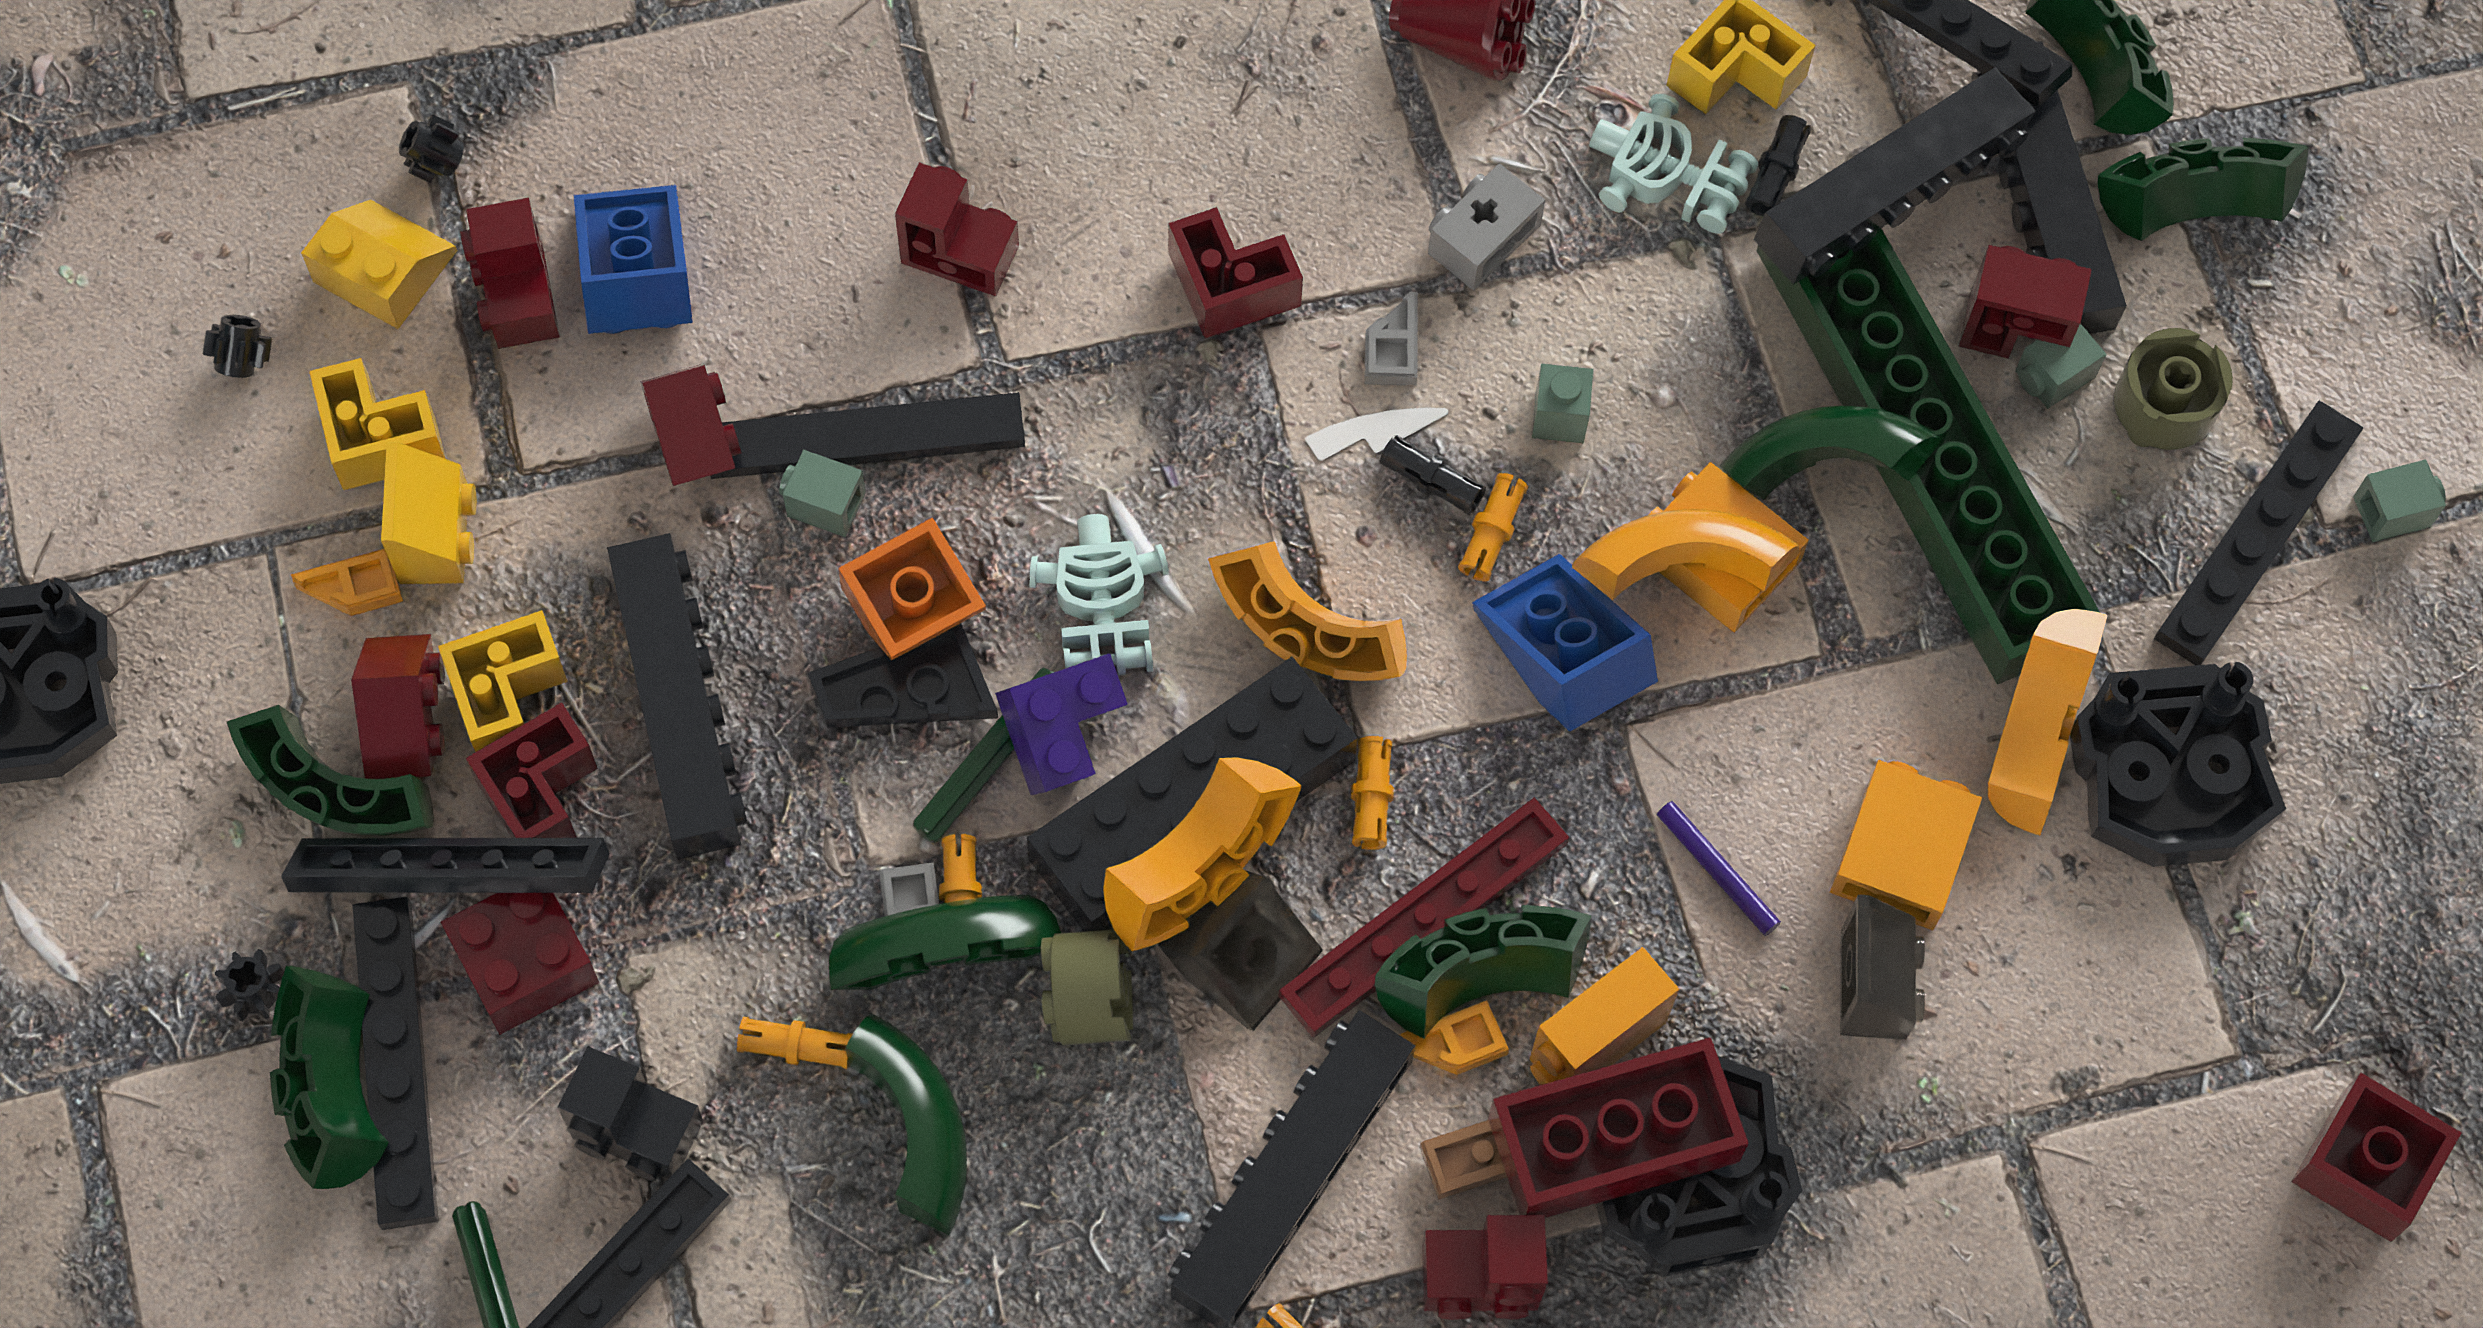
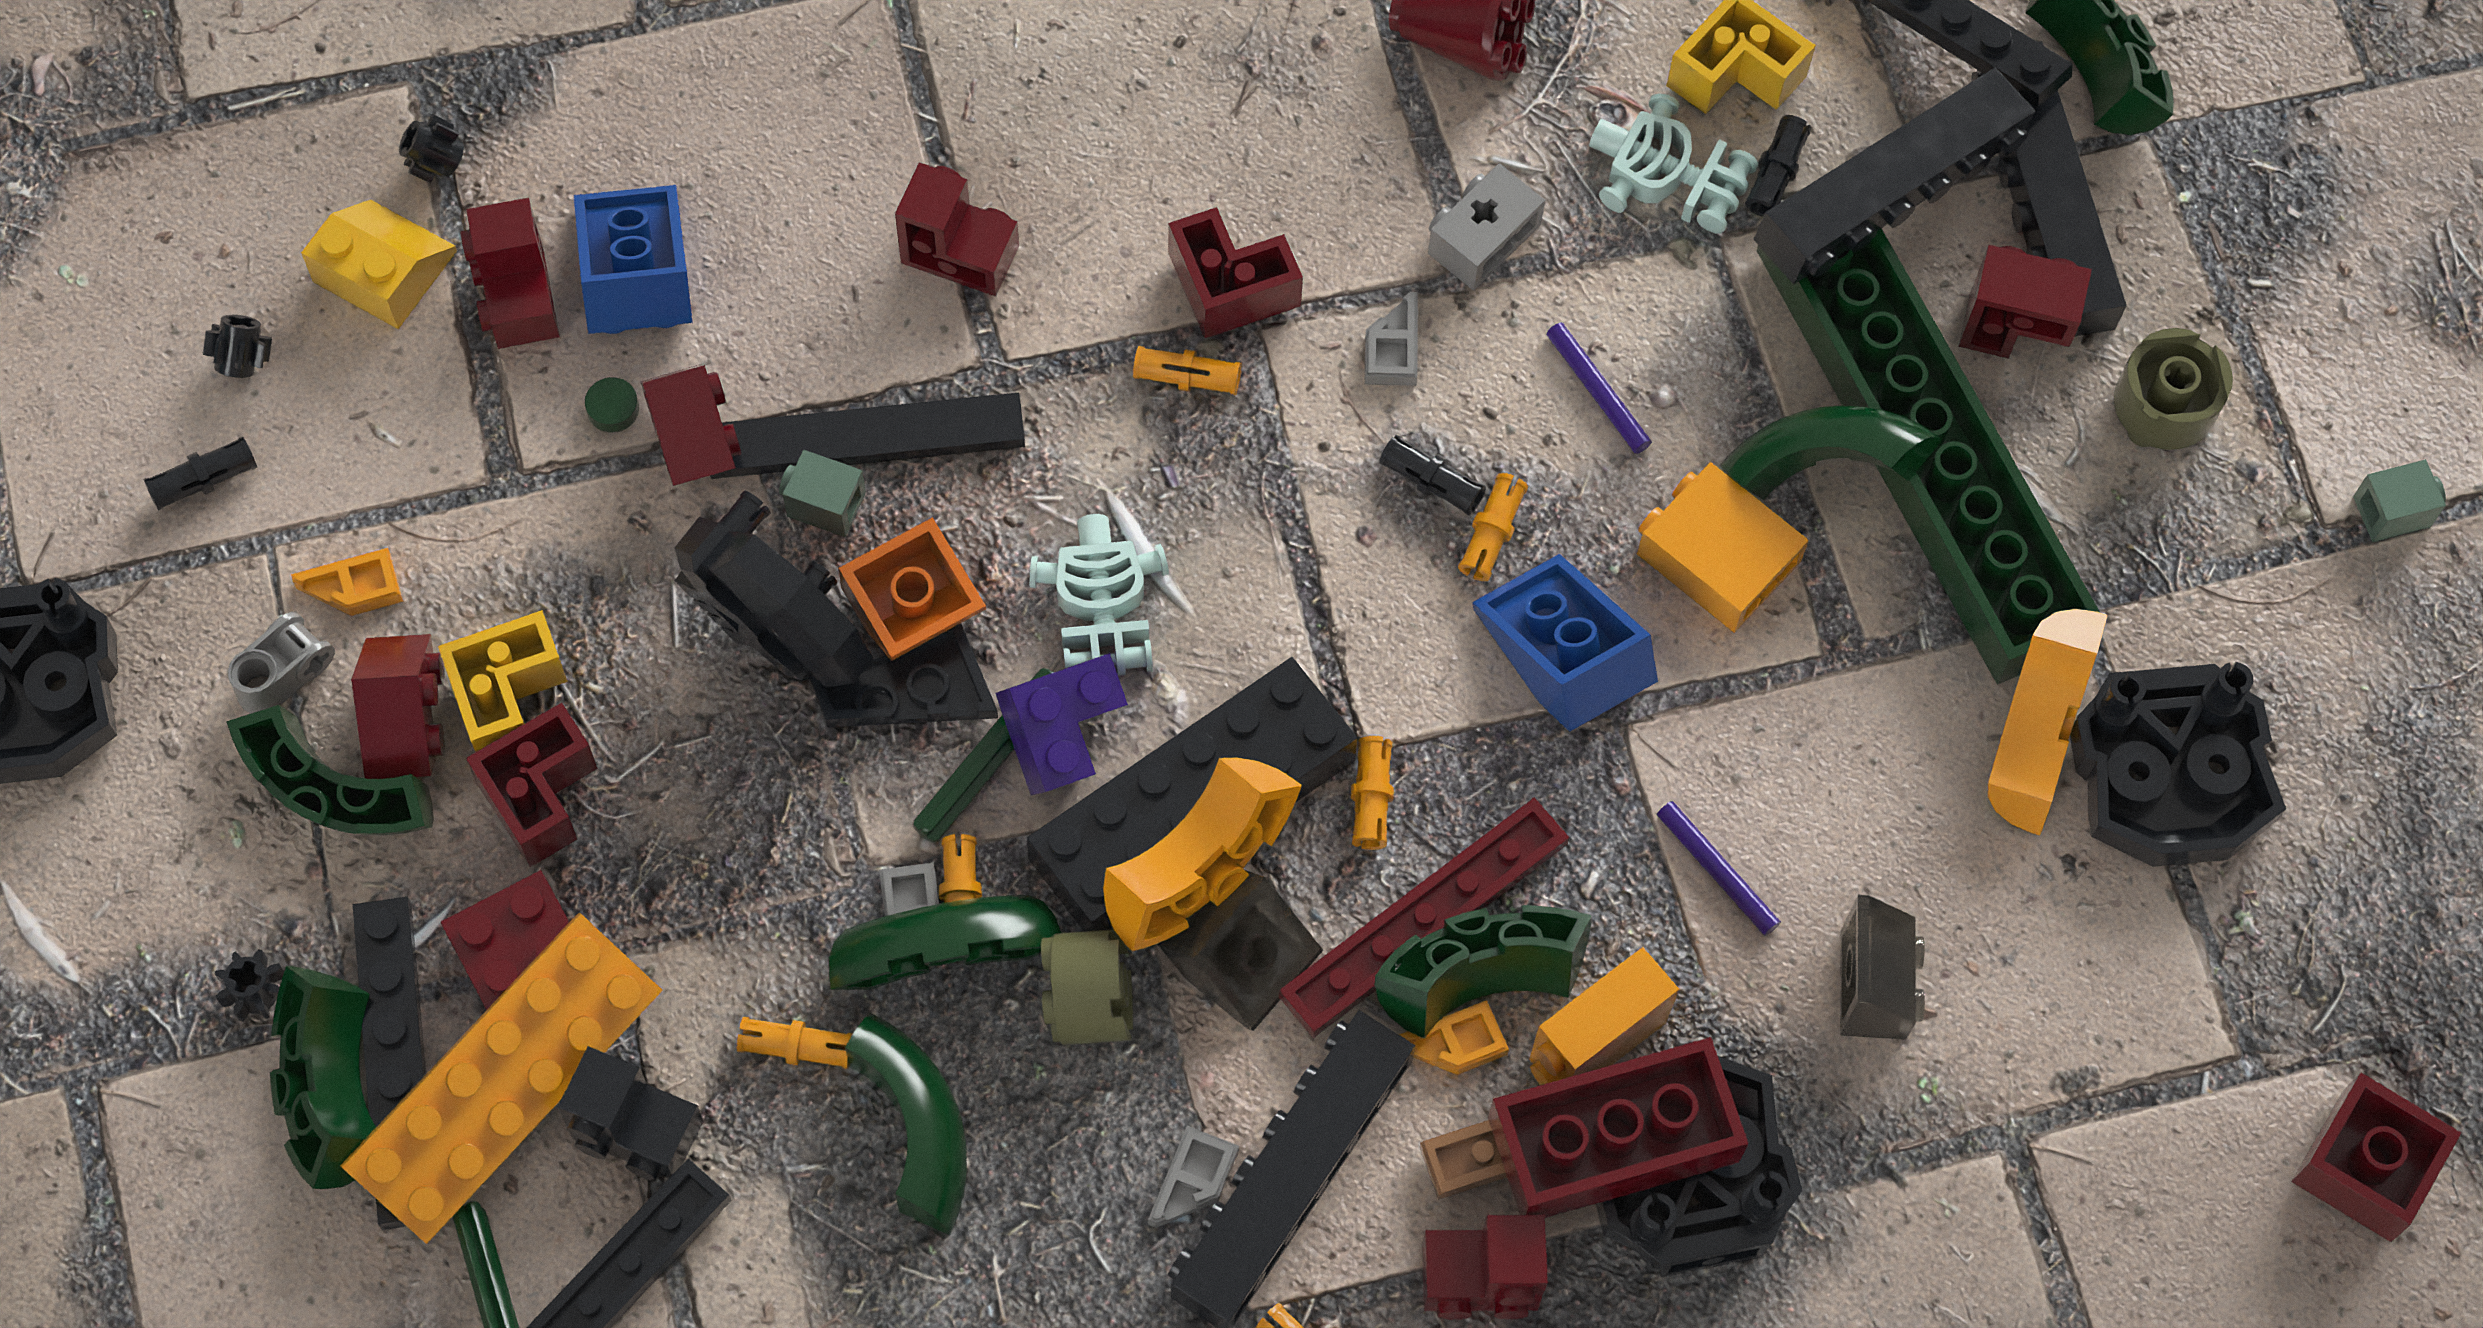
(200, 473): none -> black pin
(284, 658): none -> light grey piece
(360, 426): yellow brick -> none
(426, 516): yellow slope -> none
(446, 865): black plate -> none
(500, 1078): none -> light orange plate
(612, 404): none -> dark green tile
(674, 696): black brick -> none
(767, 599): none -> black brick
(1151, 365): none -> light orange pin
(1194, 1176): none -> light grey tile
(1299, 627): light orange brick -> none
(1374, 428): white sticker -> none
(1562, 403): sand green brick -> none
(1599, 388): none -> dark purple bar
(1686, 536): light orange brick -> none
(1907, 841): light orange brick -> none
(2058, 370): sand green brick -> none
(2202, 182): dark green brick -> none
(2258, 533): black plate -> none

